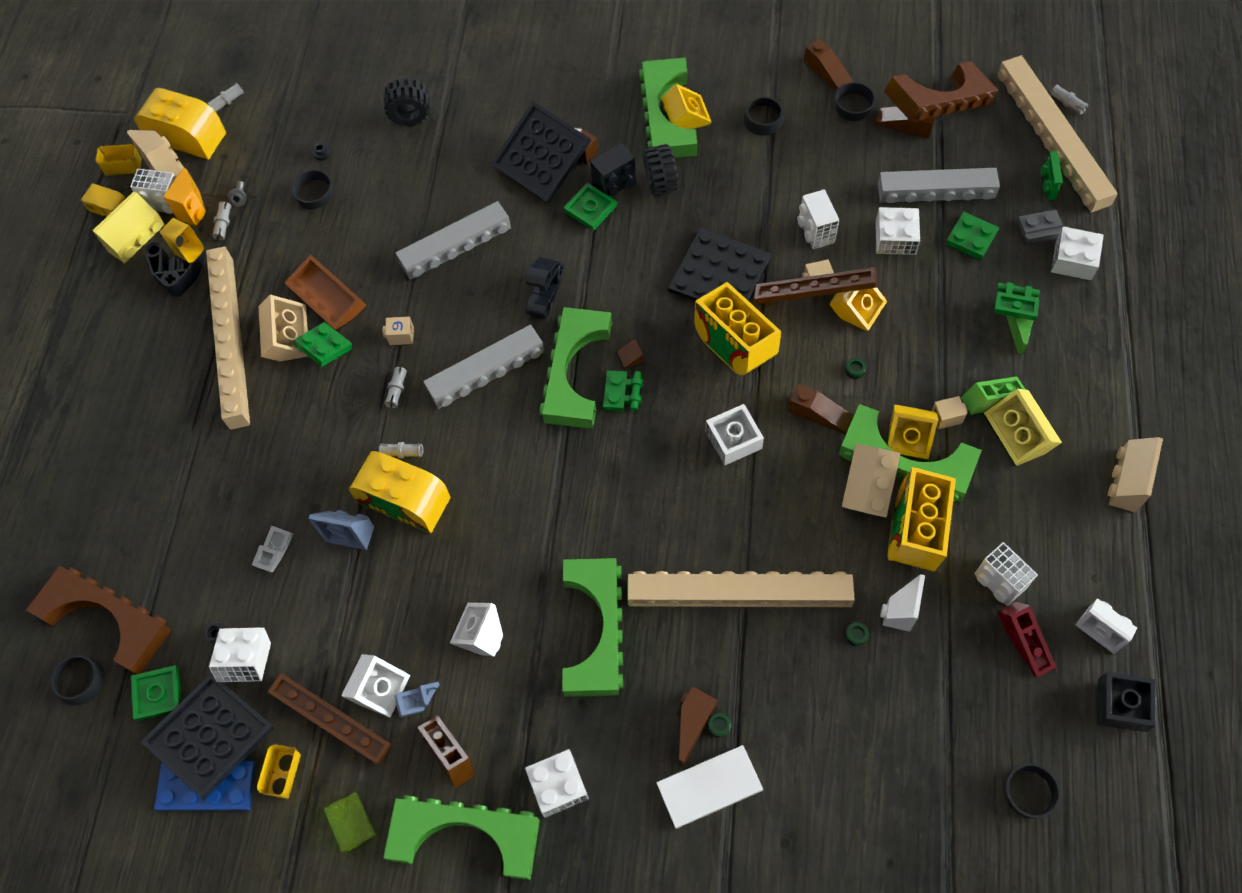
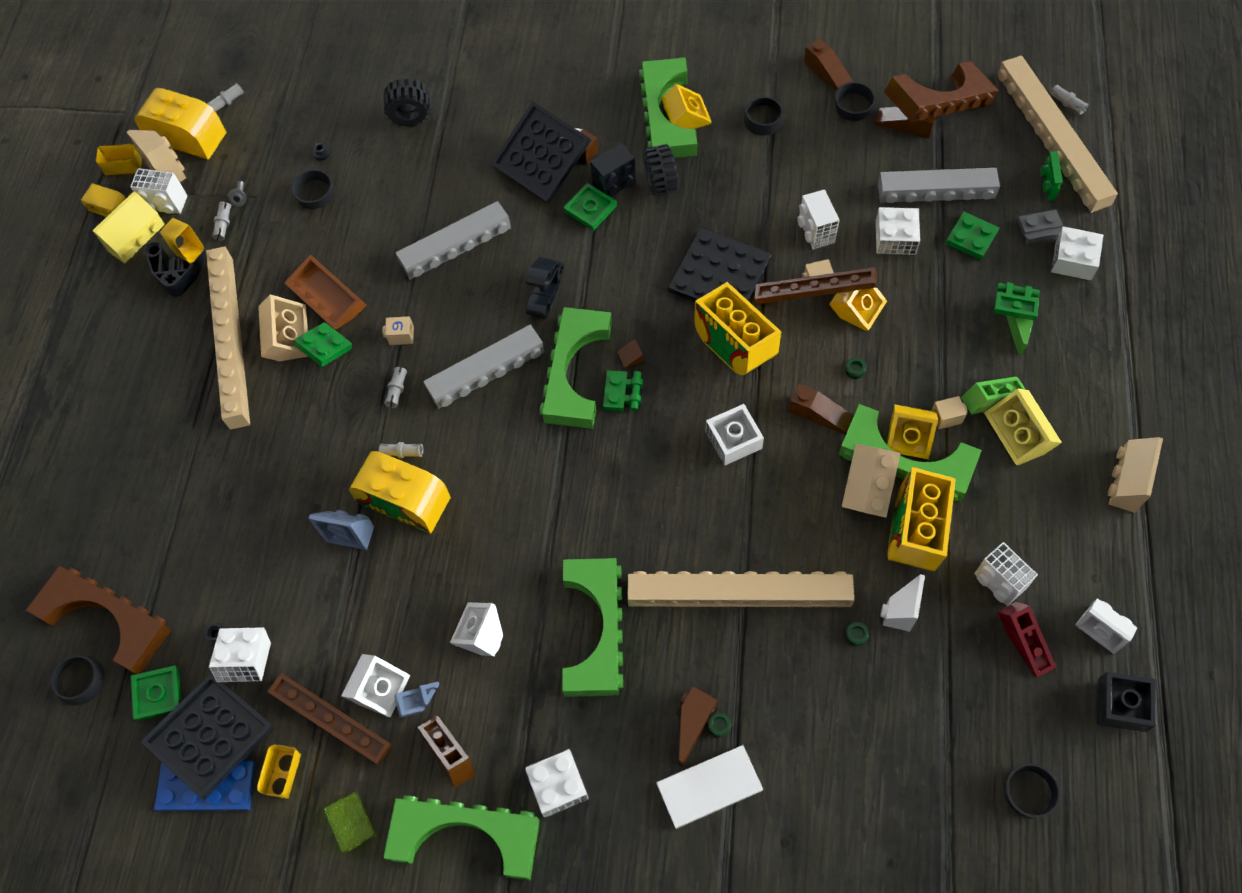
(185, 199): light orange slope -> none
(273, 549): light grey slope -> none

